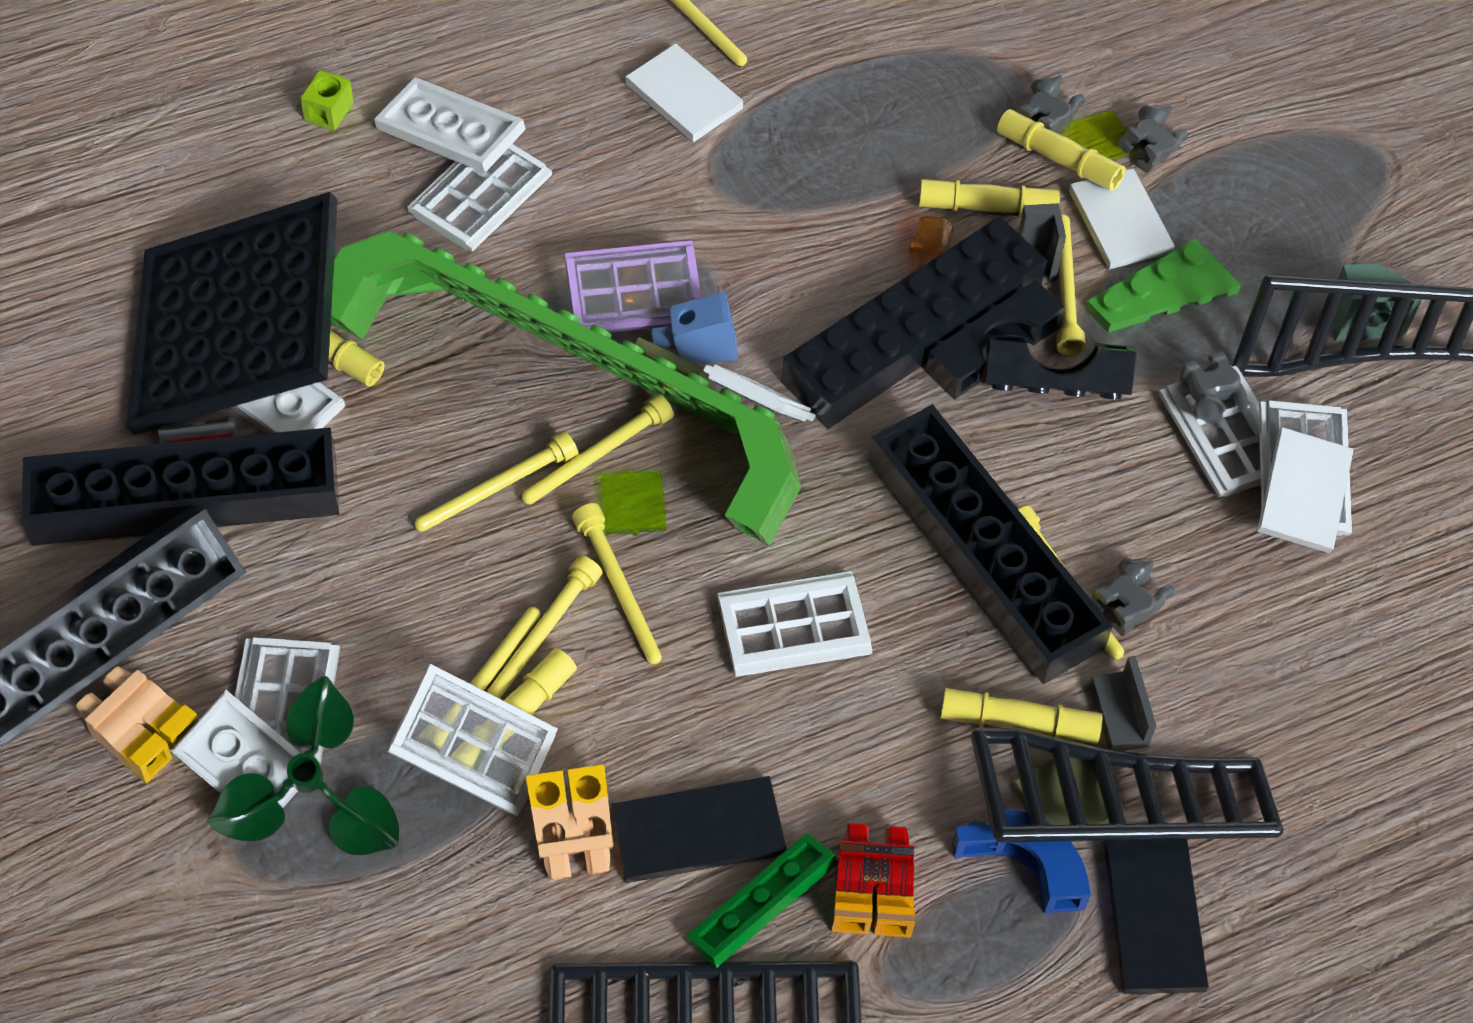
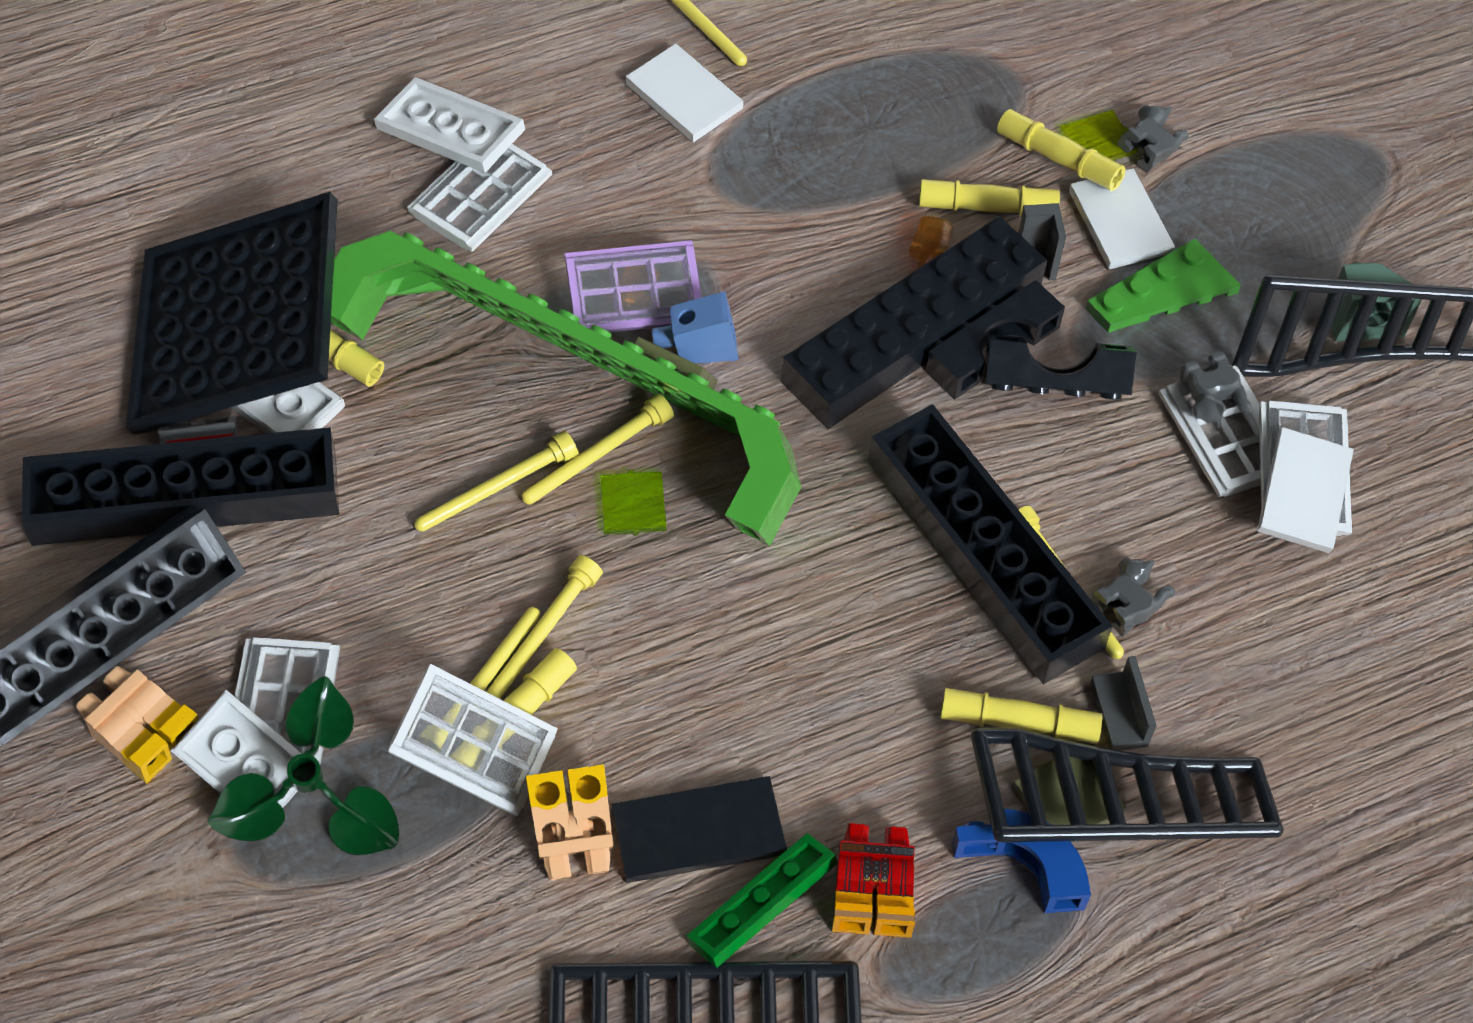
(327, 100): lime brick -> none
(590, 521): light yellow piece -> none
(759, 393): white piece -> none
(794, 623): white piece -> none
(1047, 108): dark grey animal -> none
(1070, 337): light yellow piece -> none
(1155, 917): black tile -> none

